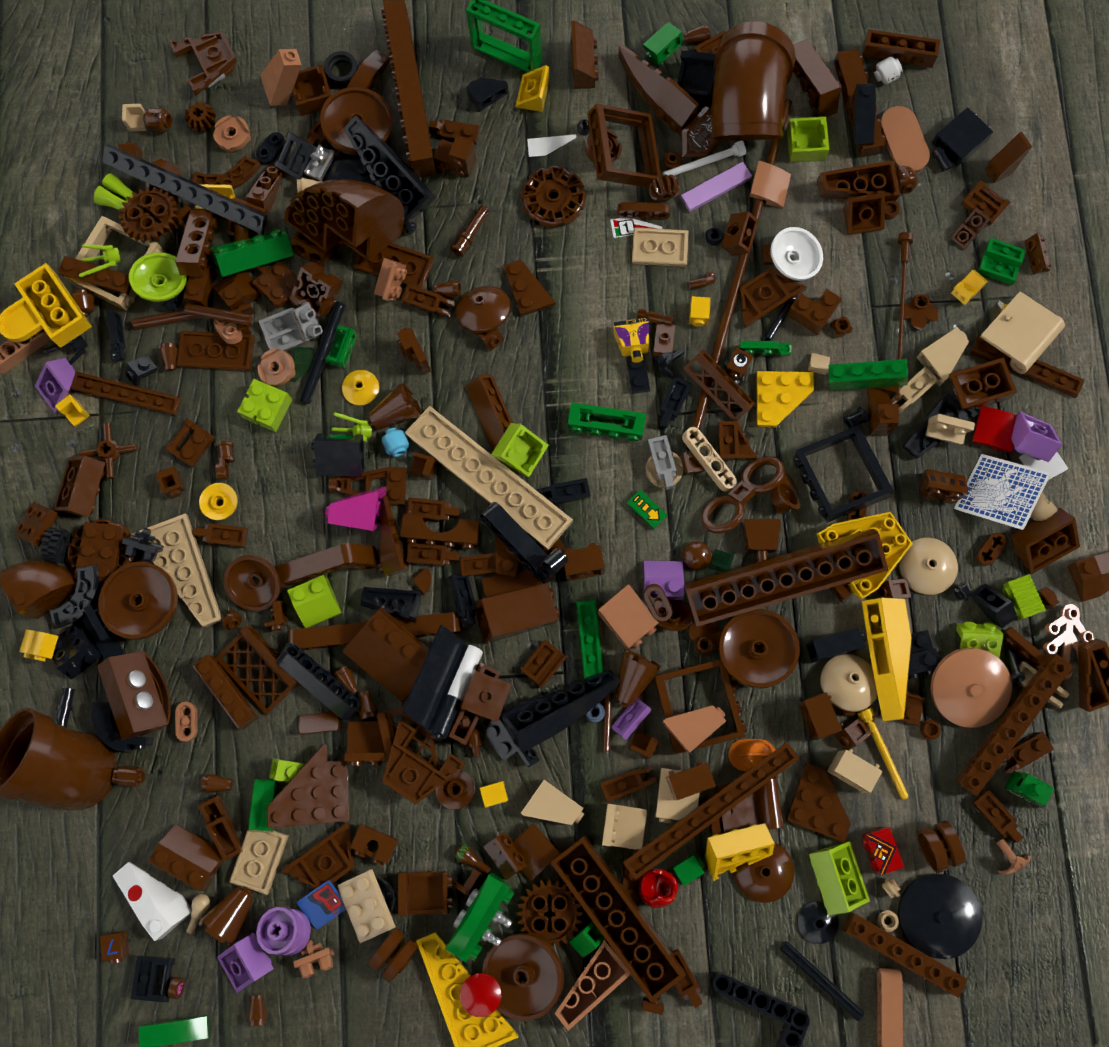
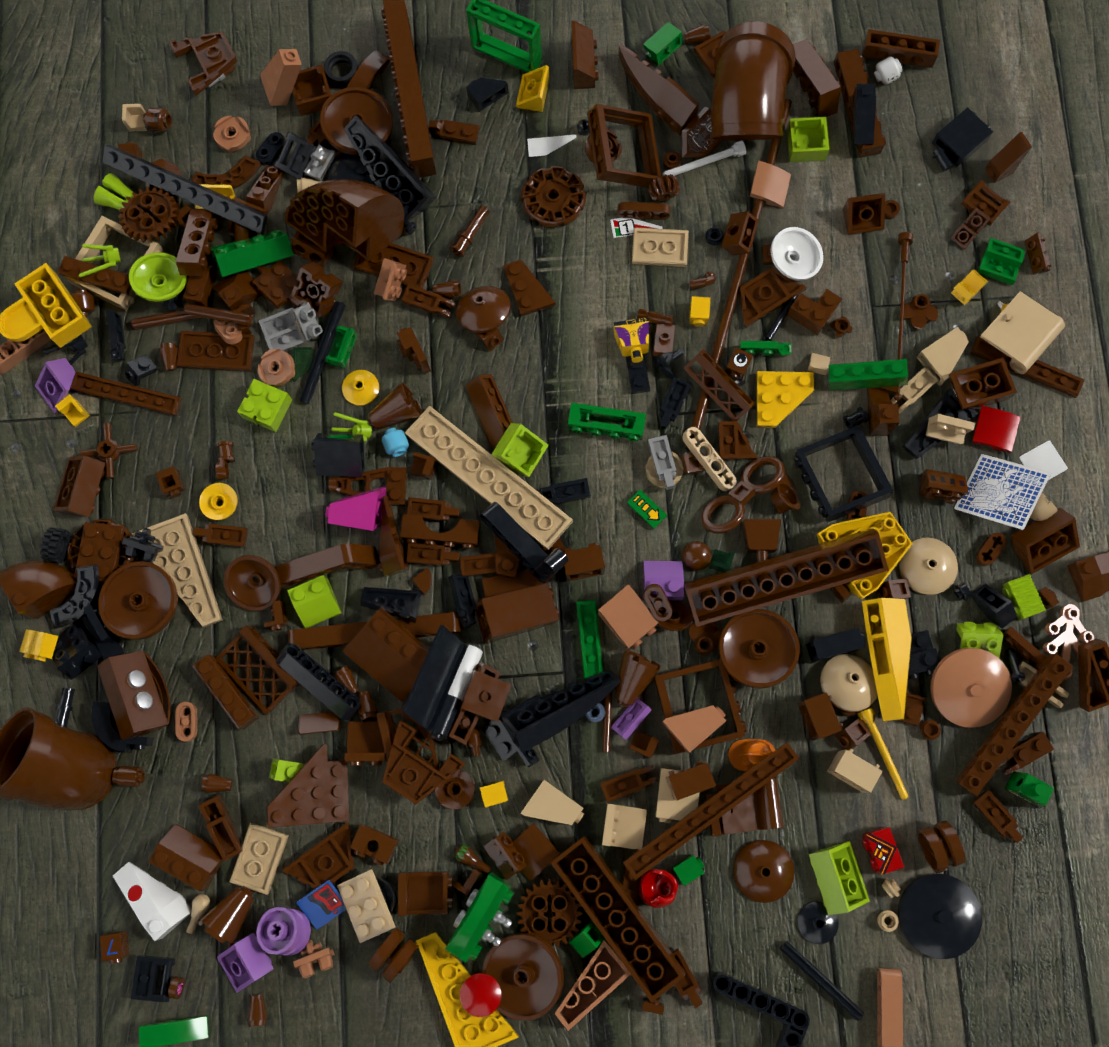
(36, 523): reddish brown plate -> none
(195, 445): reddish brown plate -> none
(200, 116): reddish brown gear -> none
(232, 620): reddish brown plate -> none
(262, 794): green piece -> none
(456, 156): reddish brown brick -> none
(543, 663): reddish brown plate -> none
(697, 74): black panel -> none
(716, 186): lavender tile -> none
(736, 848): yellow wedge -> none
(818, 805): reddish brown plate -> none
(860, 181): reddish brown wedge -> none
(904, 138): nougat tile -> none
(904, 954): reddish brown brick -> none
(906, 179): reddish brown head -> none
(1016, 862): nougat plant -> none
(1035, 437): medium lavender slope -> none

